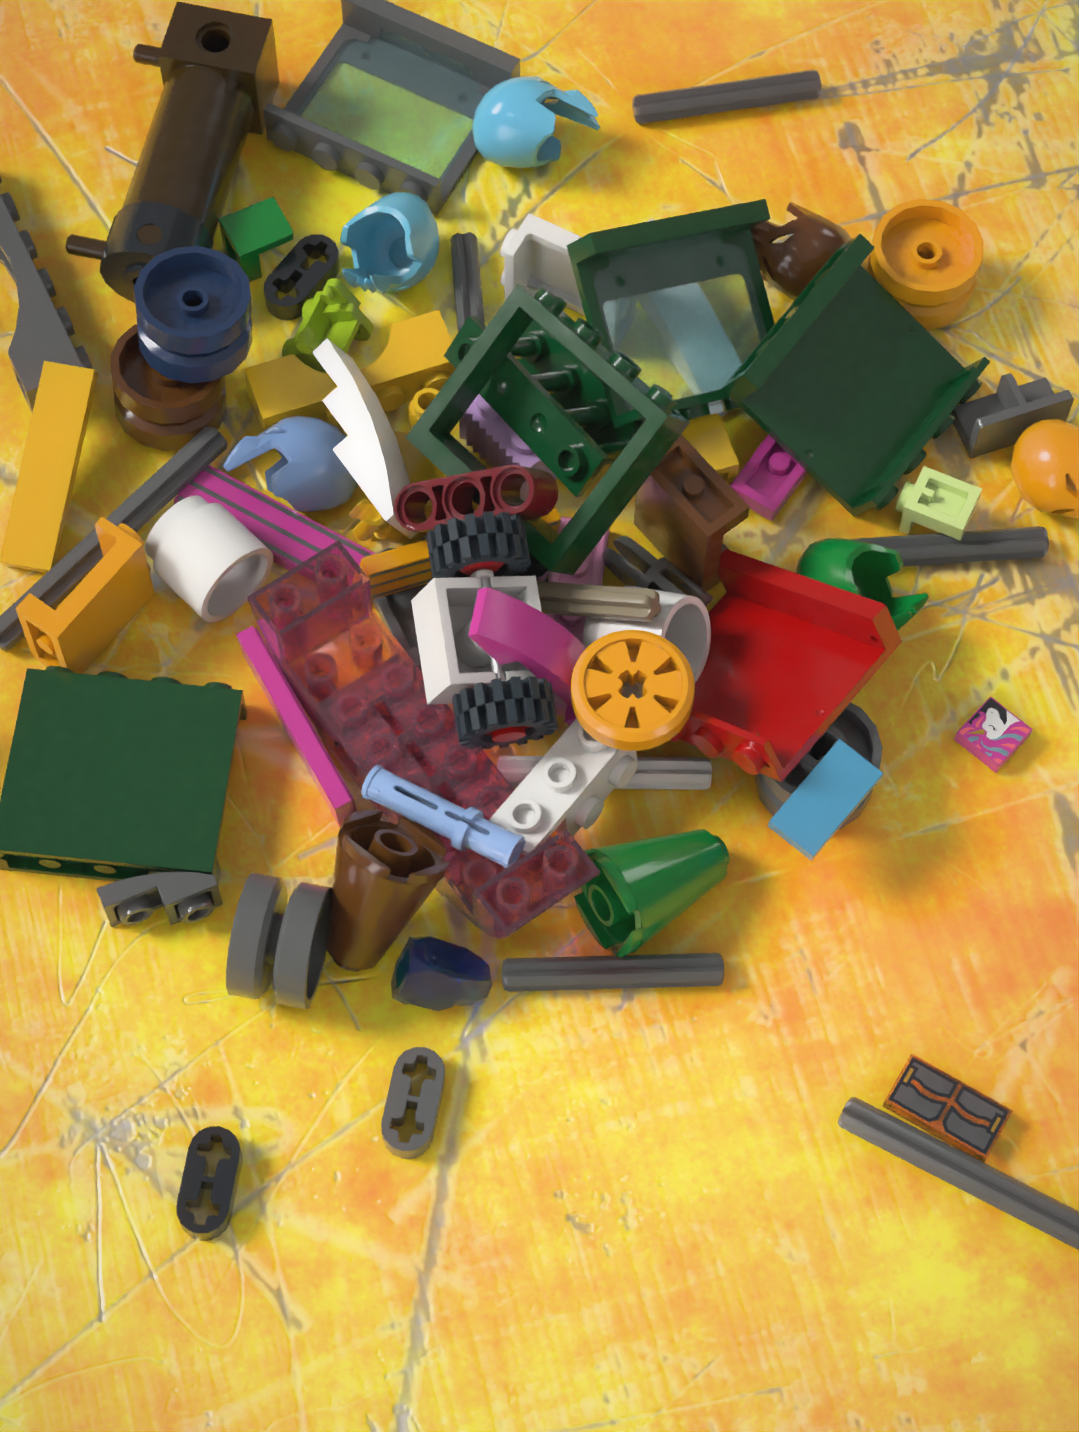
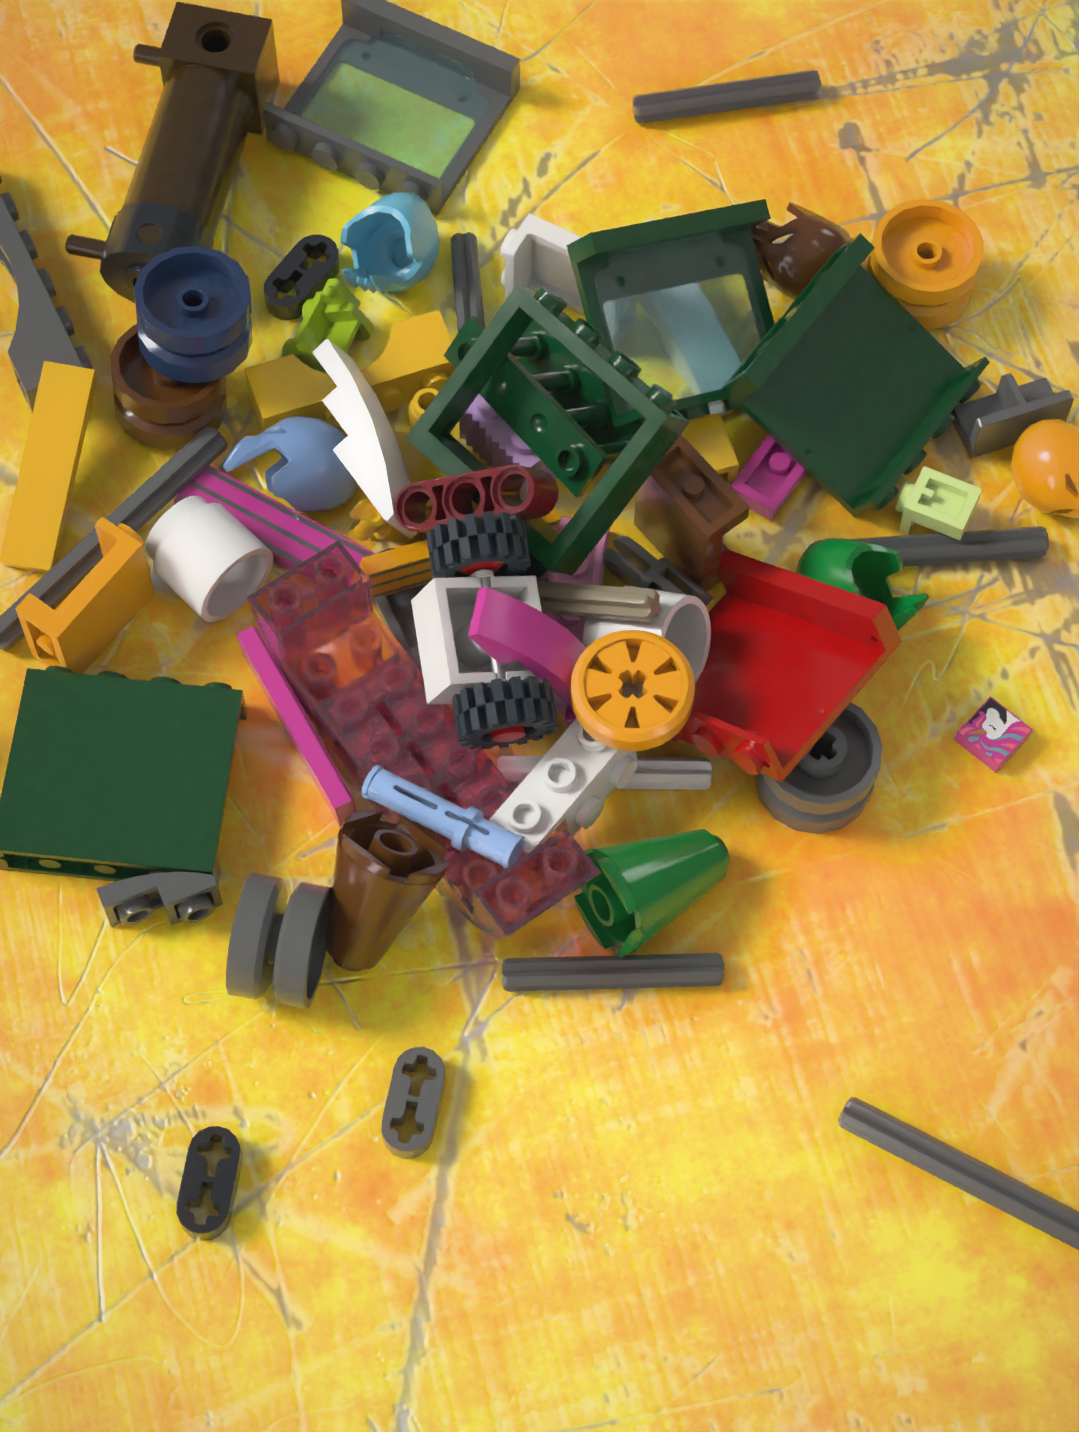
(254, 232): green panel -> none
(439, 975): clear blue rock -> none
(517, 125): medium azure helmet -> none
(825, 799): dark azure tile -> none
(947, 1108): tile -> none

